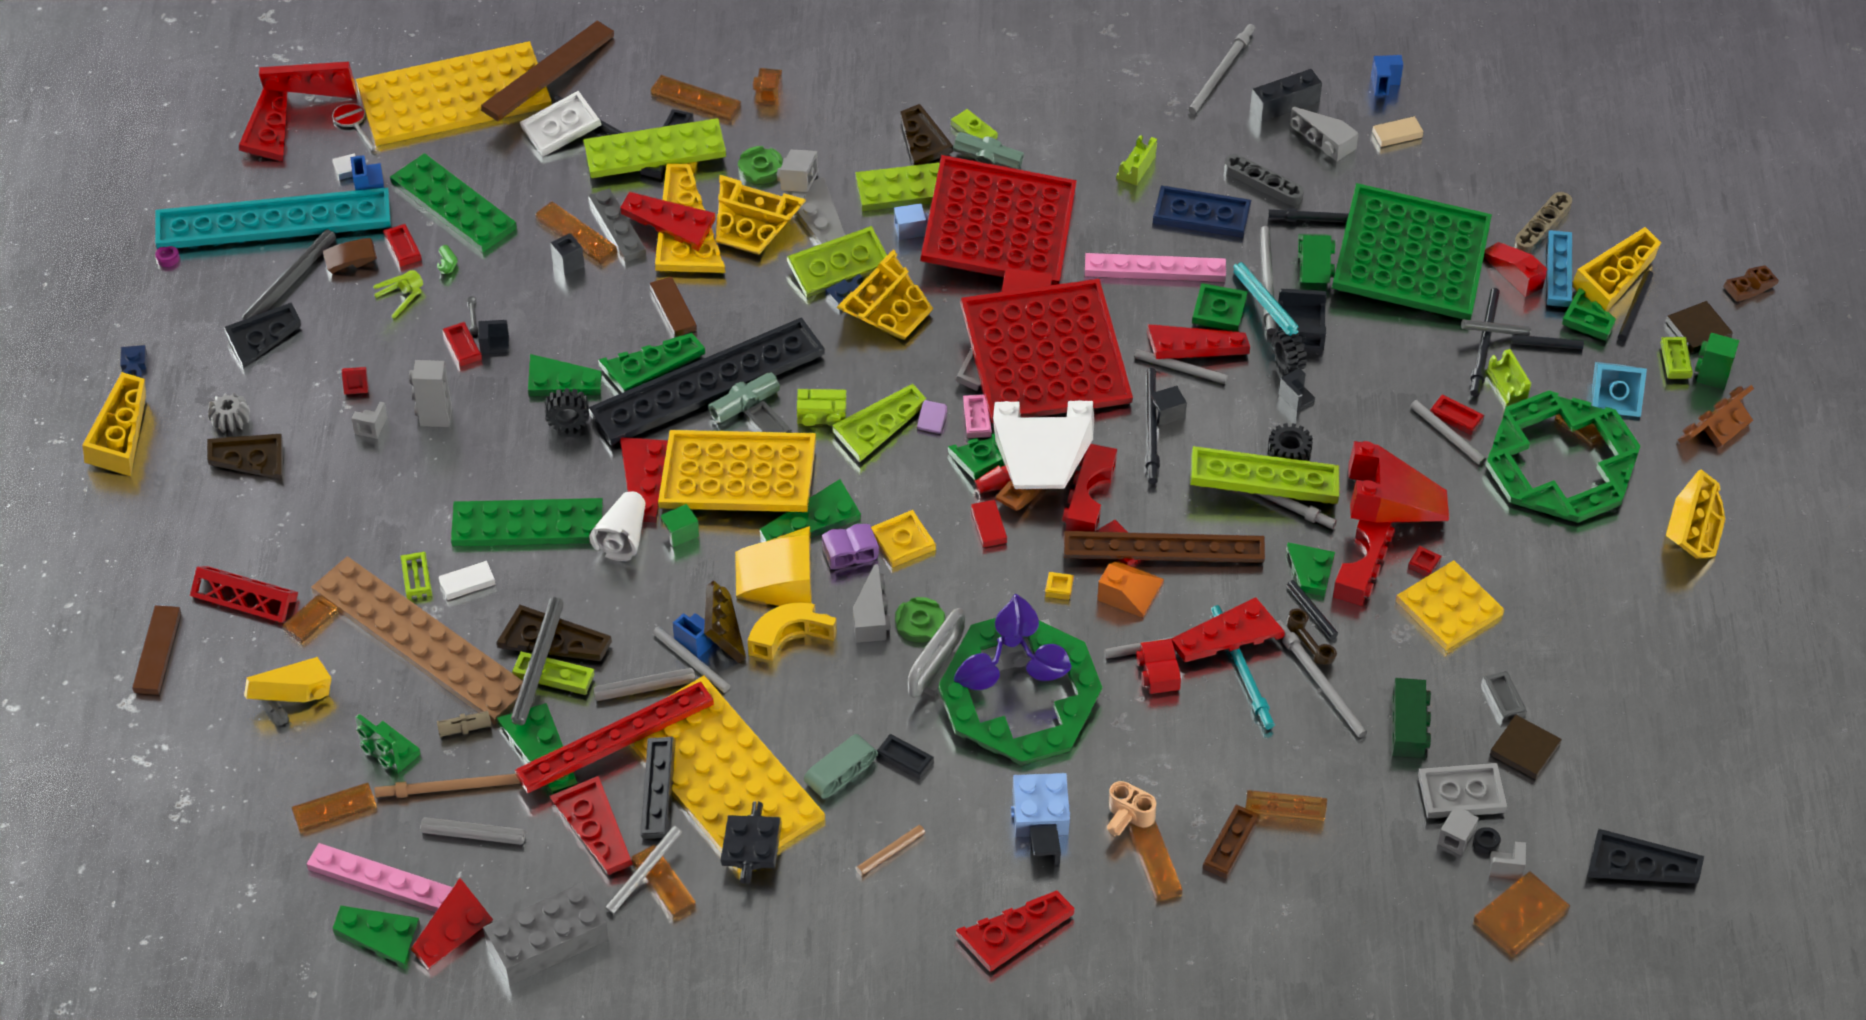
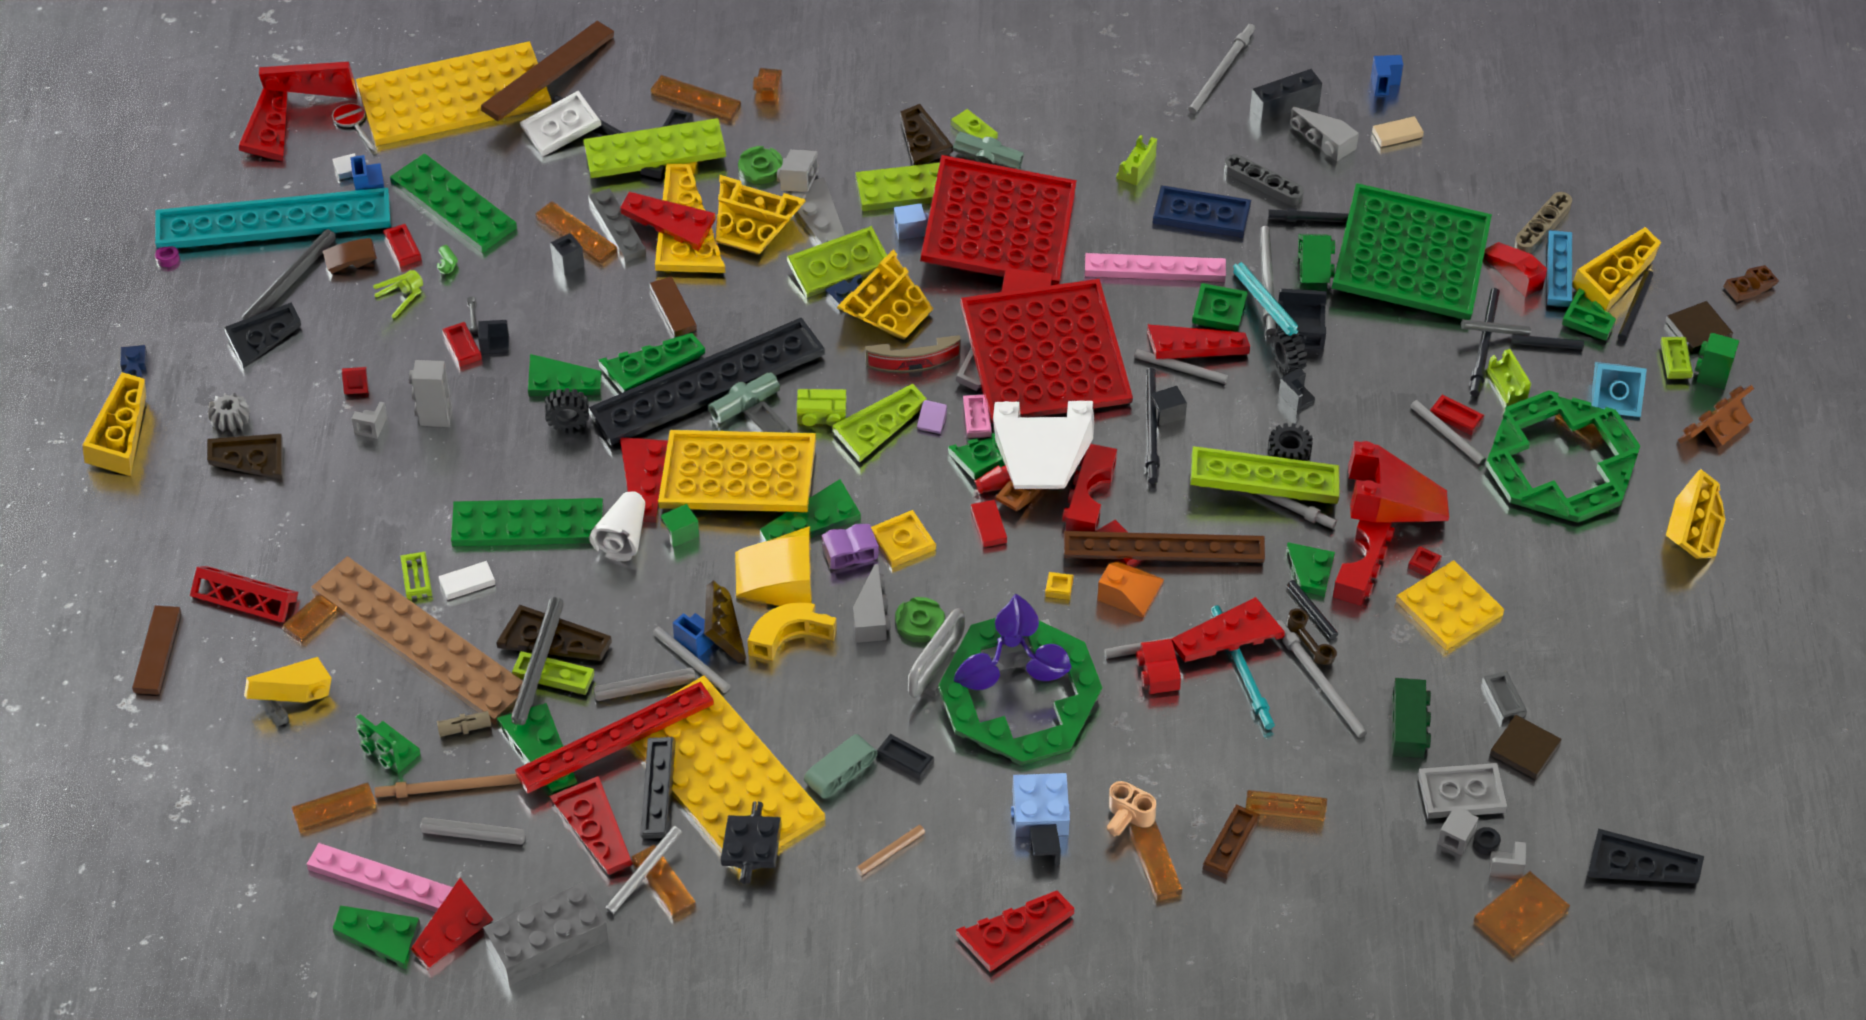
(914, 358): none -> slope

